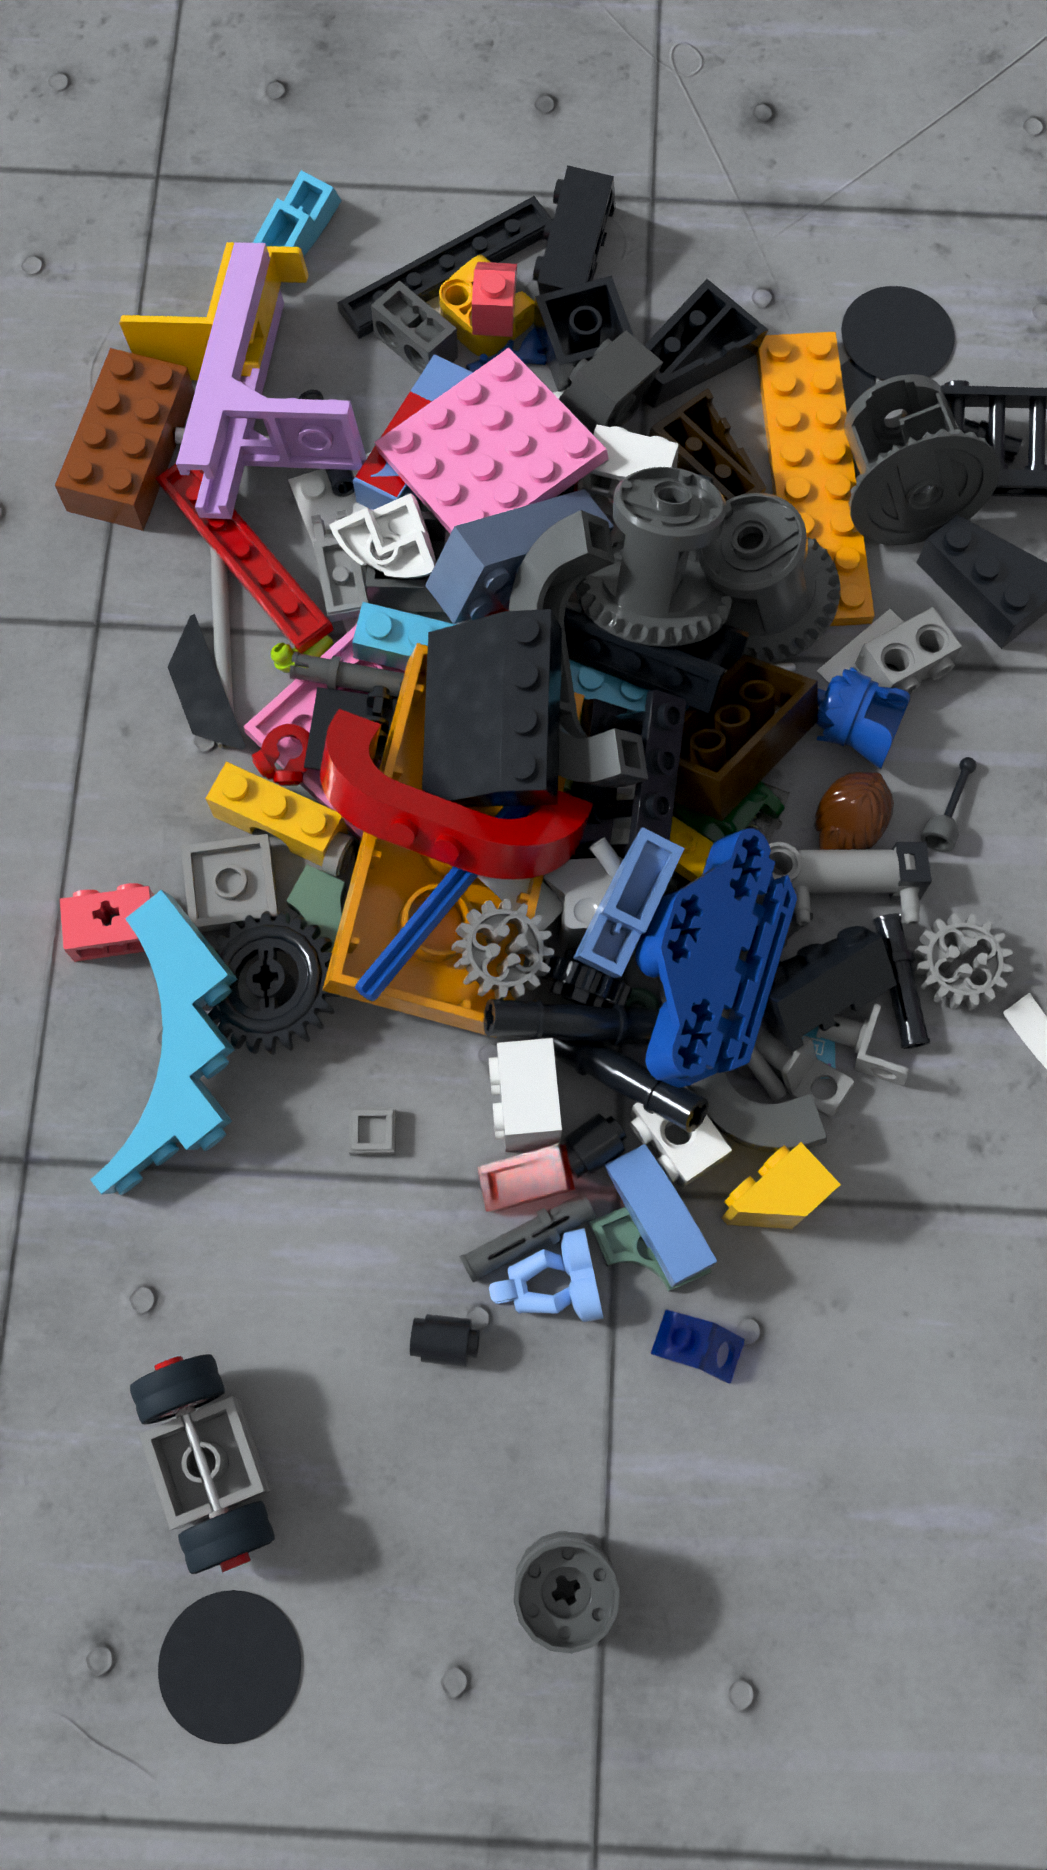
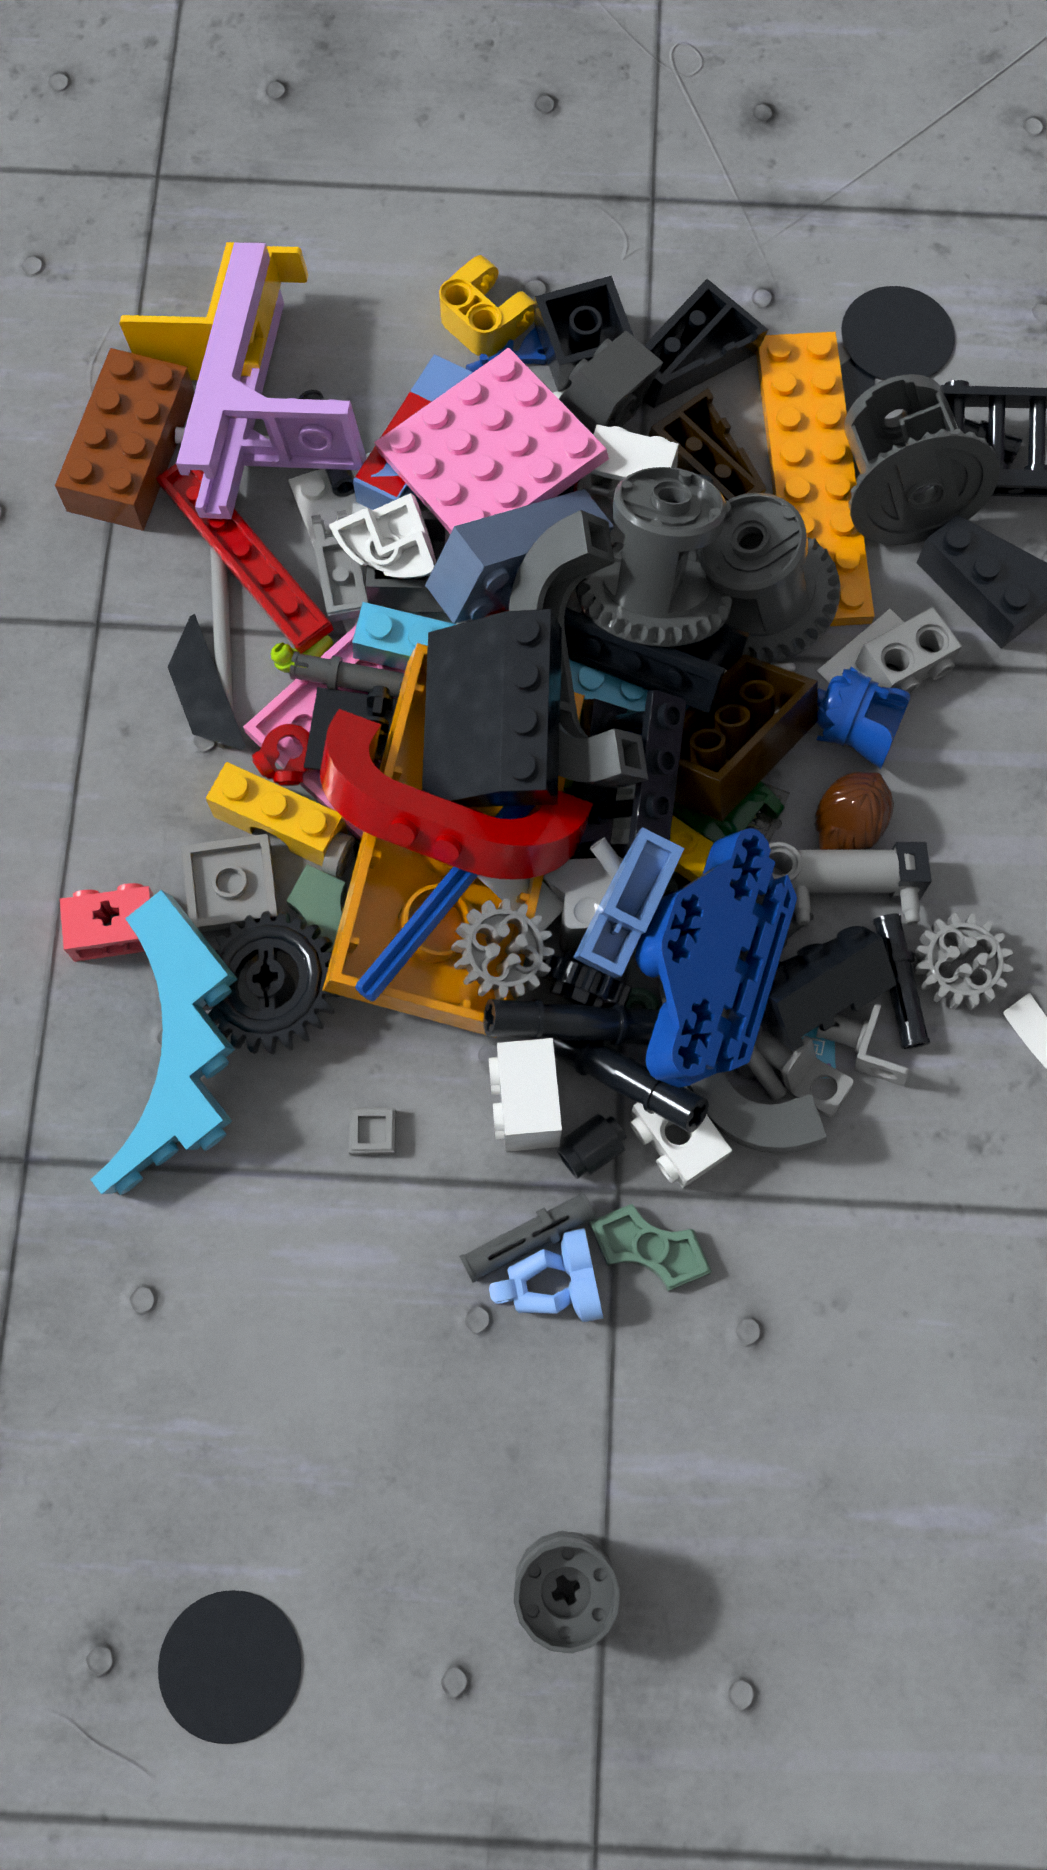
(203, 1463): brick -> none
(301, 215): medium azure slope -> none
(413, 328): dark grey brick -> none
(424, 276): black tile -> none
(444, 1340): black brick -> none
(493, 299): coral slope -> none
(526, 1178): clear red tile -> none
(576, 230): black wedge -> none
(660, 1215): medium blue slope -> none
(696, 1344): clear blue bracket -> none
(787, 1192): yellow slope -> none
(941, 830): dark grey hinge -> none

